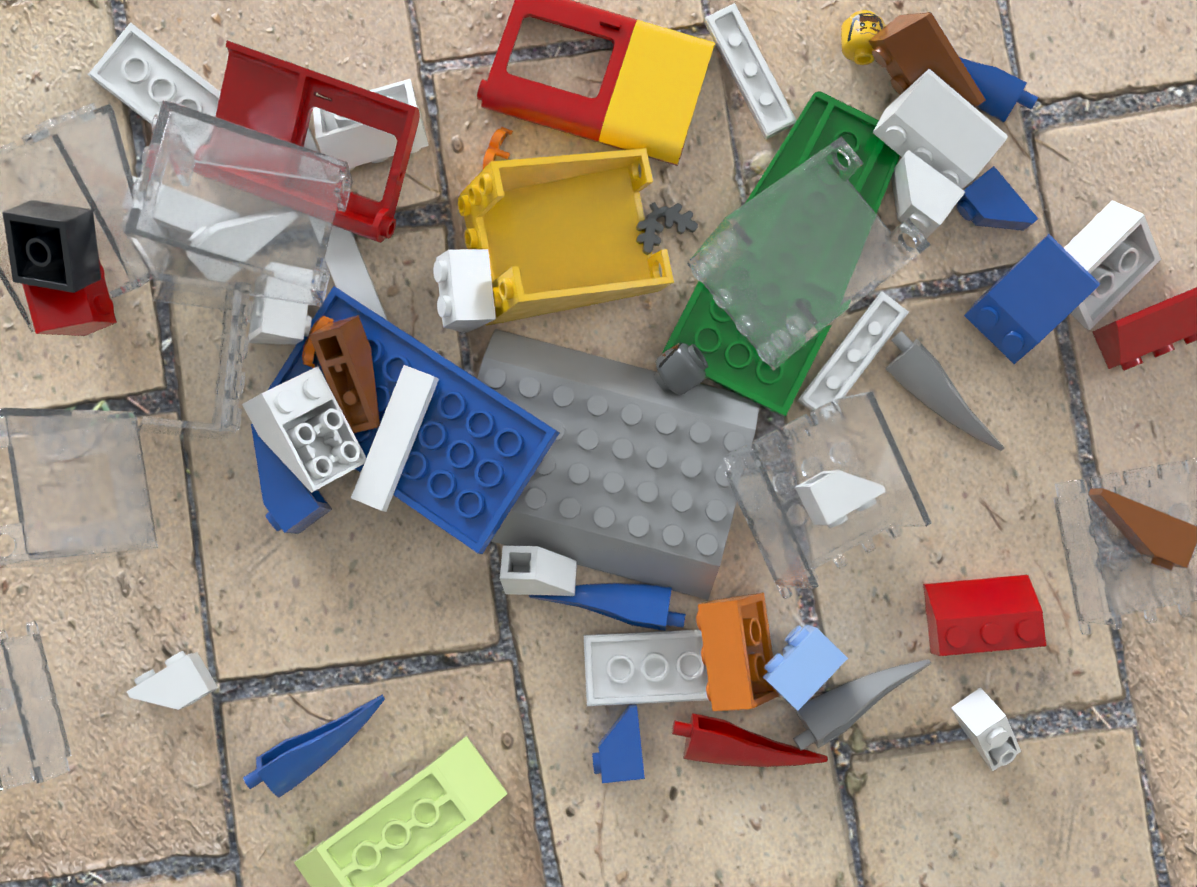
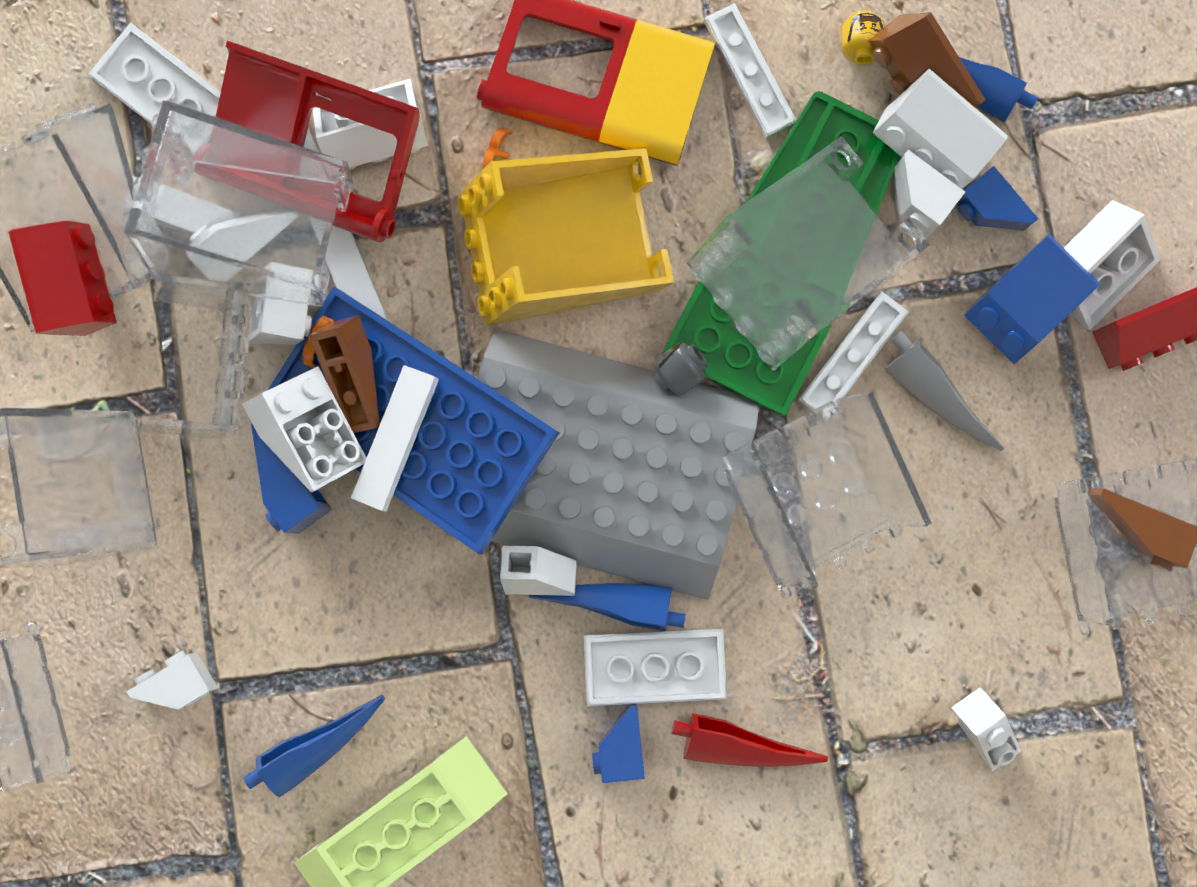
(52, 245): black slope -> none
(464, 289): white slope -> none
(671, 216): dark grey animal -> none
(736, 651): orange slope -> none
(805, 665): light blue slope -> none
(835, 494): white slope -> none
(841, 707): light grey piece -> none
(983, 615): red slope -> none

